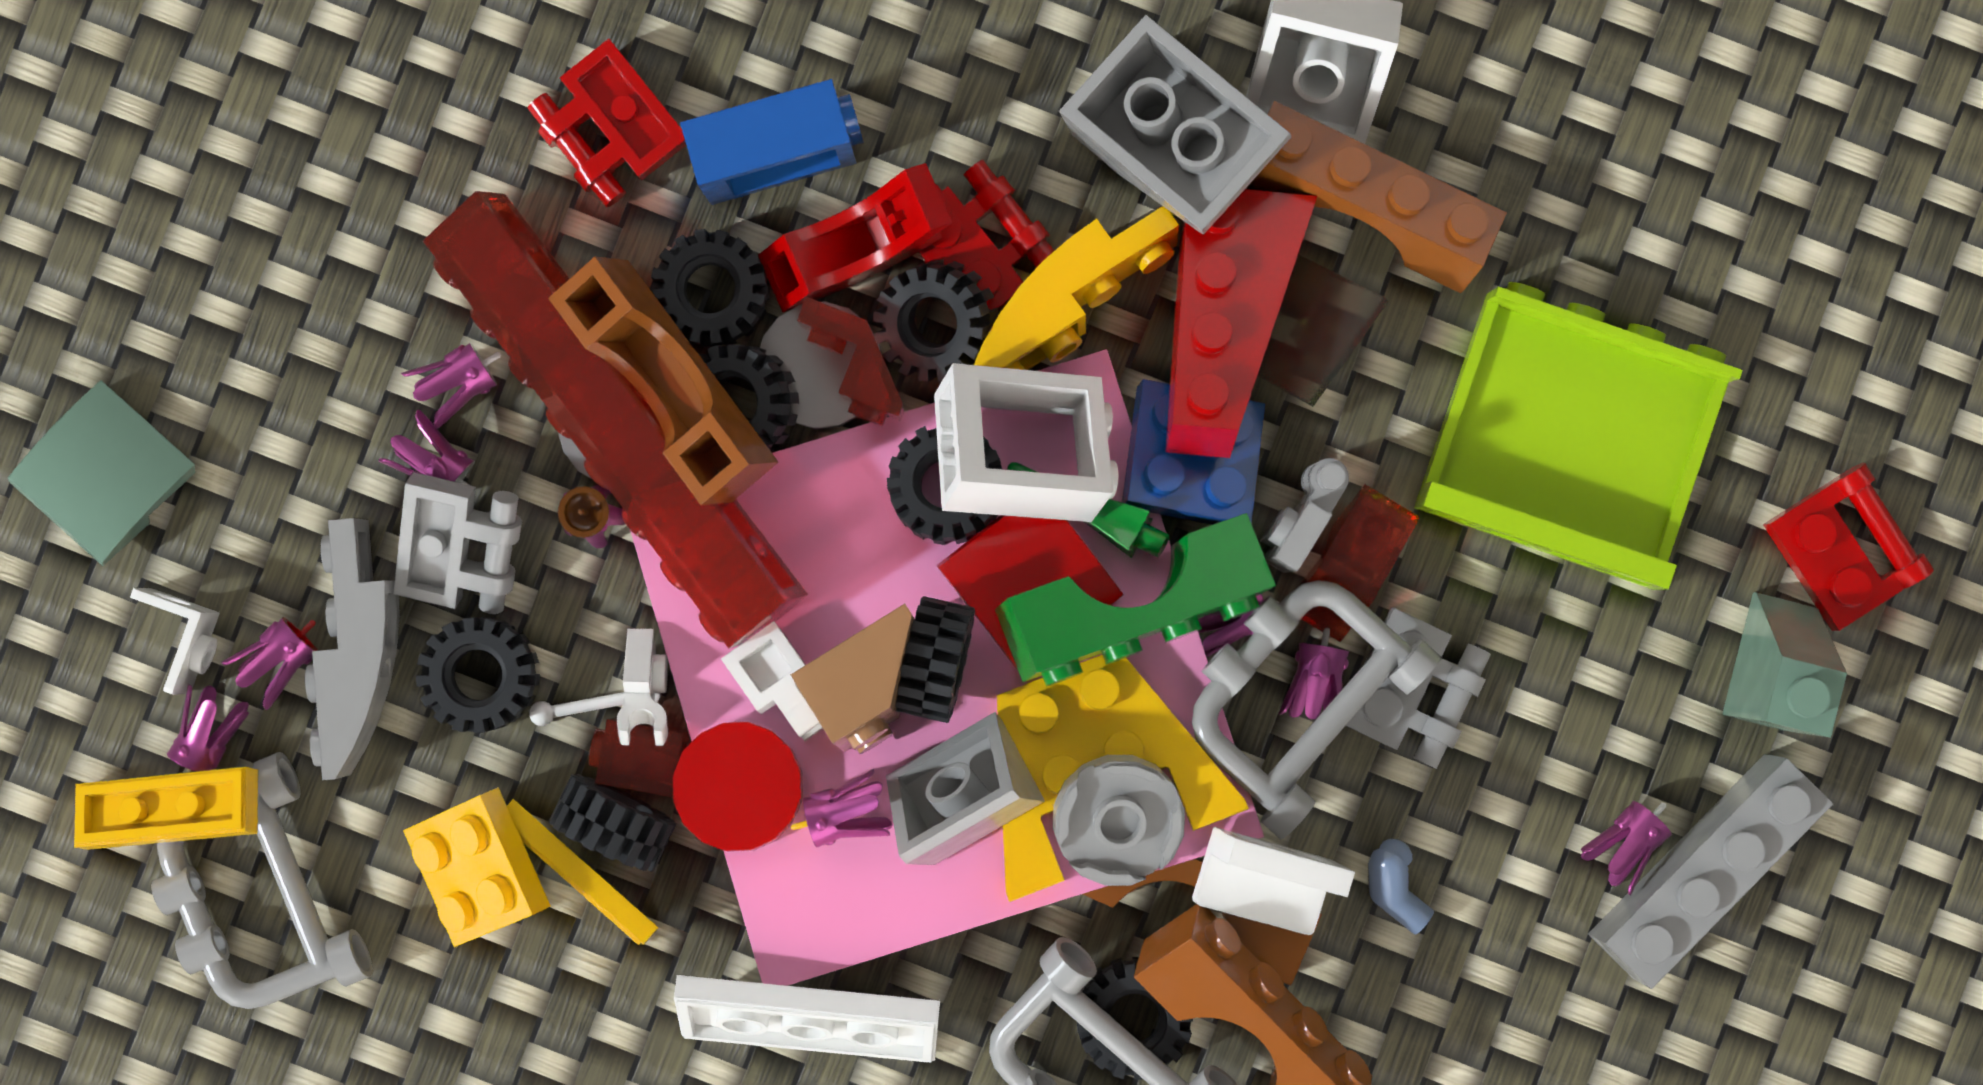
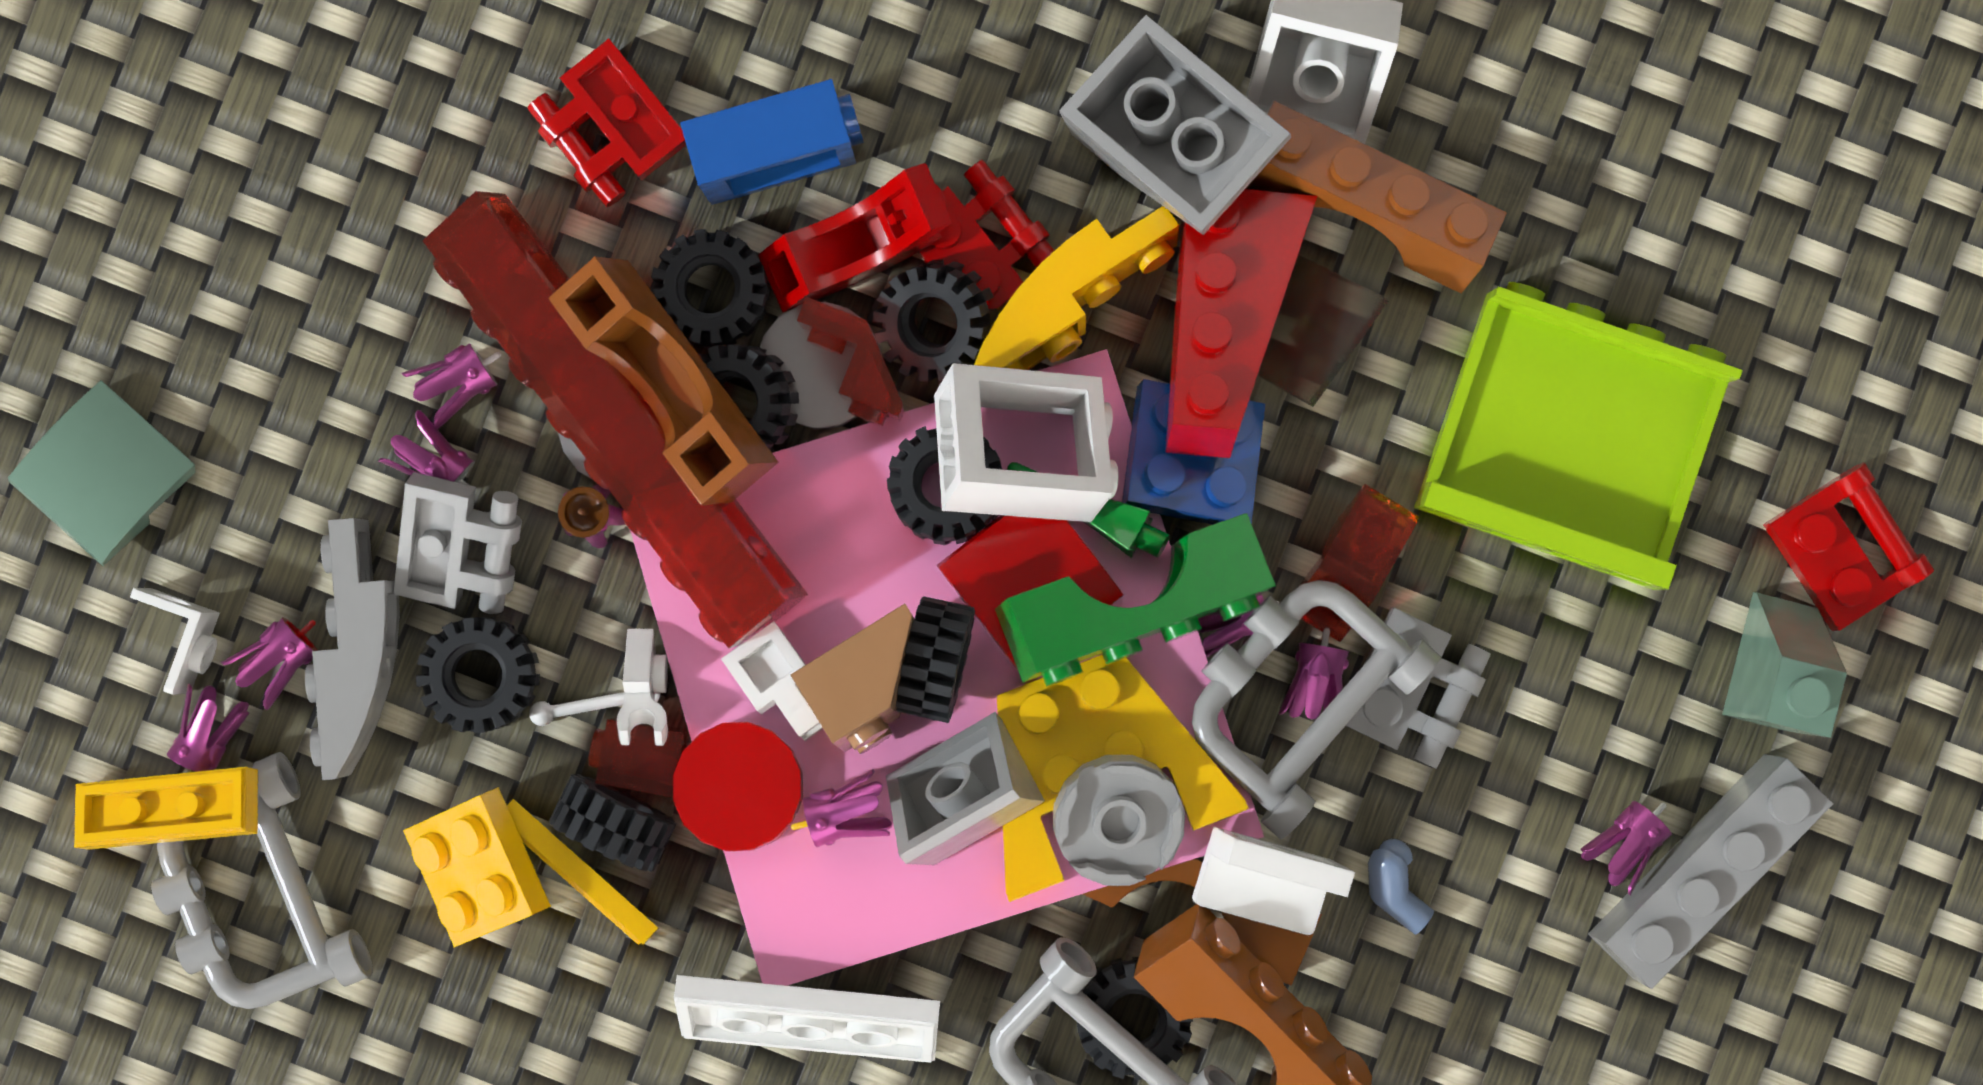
(1297, 529): light grey plate -> none

